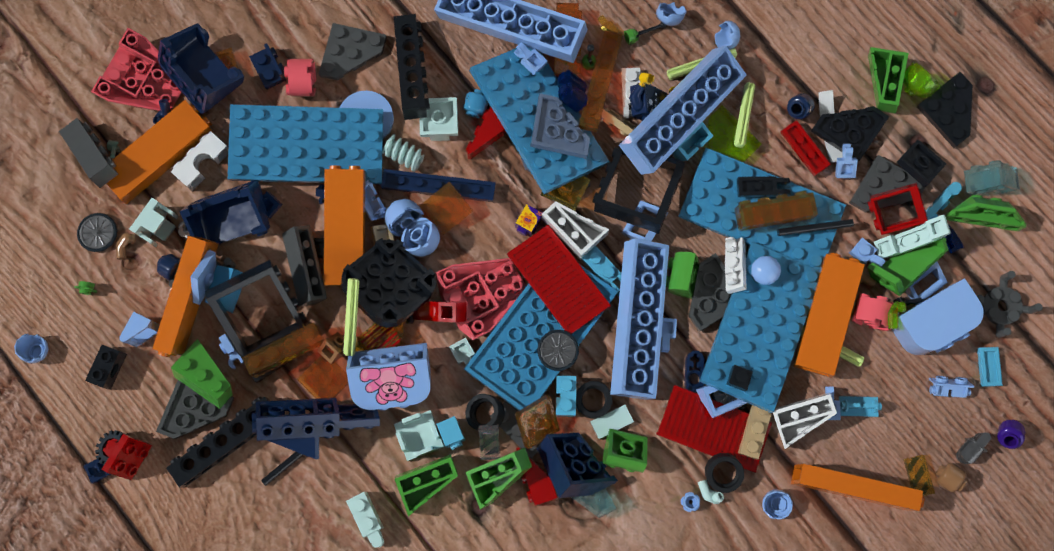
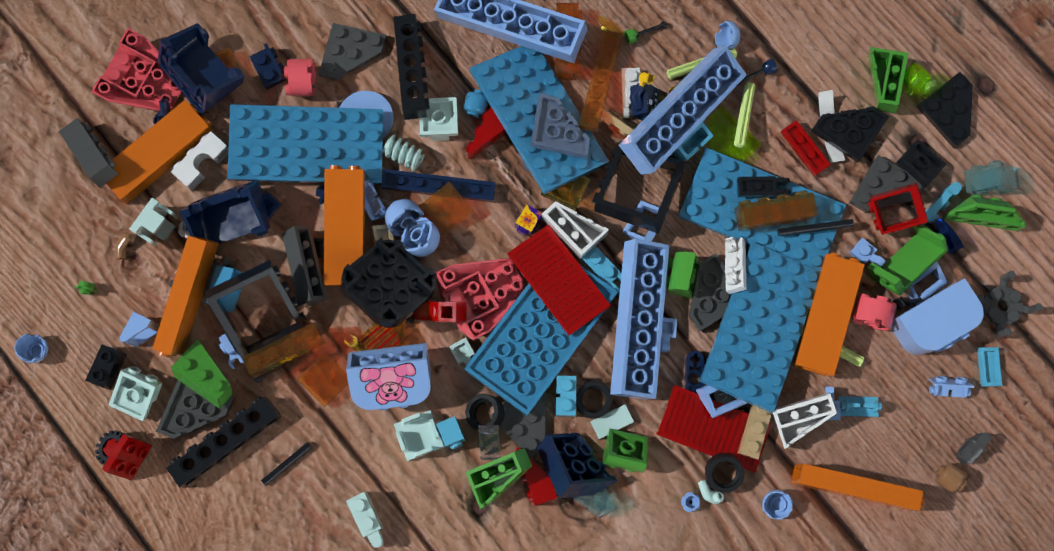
(95, 471): dark blue tile -> none
(97, 232): flat silver wheel -> none
(112, 146): sand green hand -> none
(135, 392): none -> light aqua plate
(168, 266): dark blue head -> none
(203, 276): light blue plate -> none
(301, 430): dark blue wedge -> none
(336, 344): medium nougat brick -> none
(351, 317): yellowish green axle -> none
(425, 481): bright green wedge -> none
(531, 60): light blue plate -> none
(537, 421): clear orange plate -> none
(558, 350): flat silver wheel -> none
(572, 90): clear blue brick -> none
(589, 58): bright green hinge -> none
(670, 14): light blue hair -> none
(739, 378): black plate -> none
(765, 270): light blue hair -> none
(769, 67): none -> dark blue hinge
(800, 106): dark blue head -> none
(846, 166): light blue plate -> none
(893, 314): clear neon green arm -> none
(913, 238): light aqua slope -> none
(919, 474): clear yellow tile -> none
(1011, 434): dark purple head -> none

